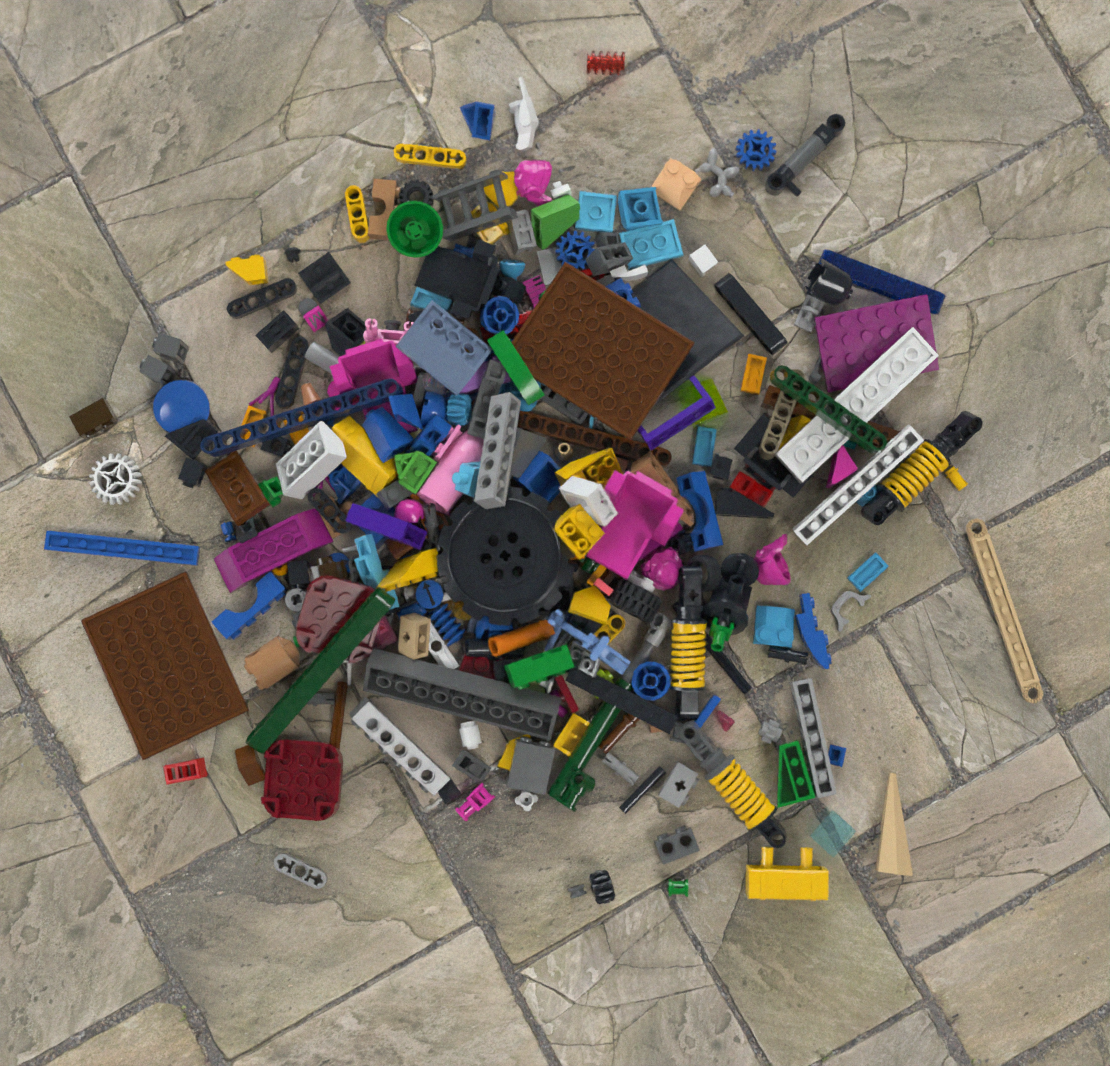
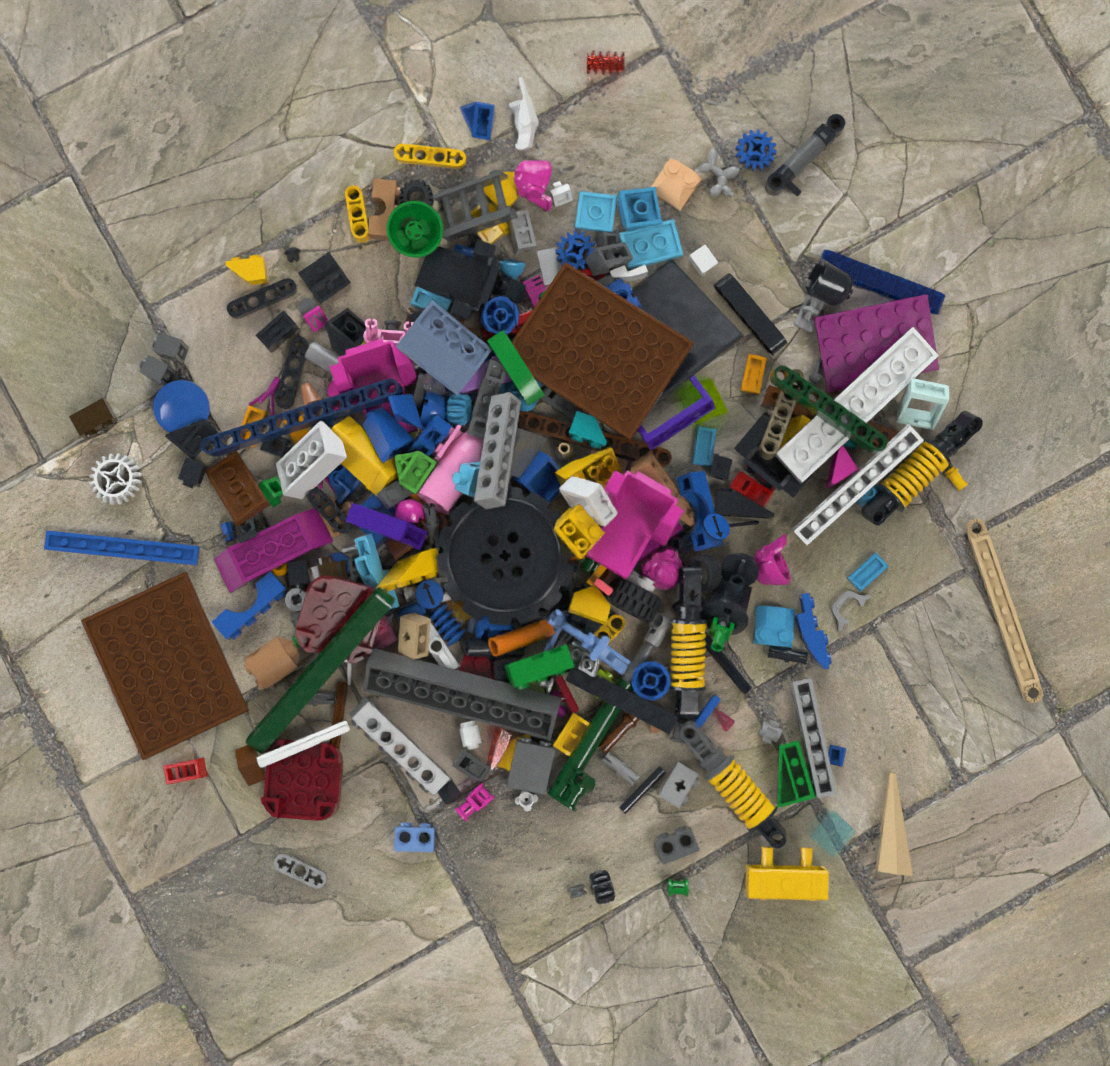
(303, 743): none -> white axle
(415, 843): none -> medium blue brick
(499, 744): none -> clear red slope
(553, 219): bright green slope -> none
(587, 429): none -> teal slope
(718, 527): none -> blue piece
(924, 391): none -> light aqua window

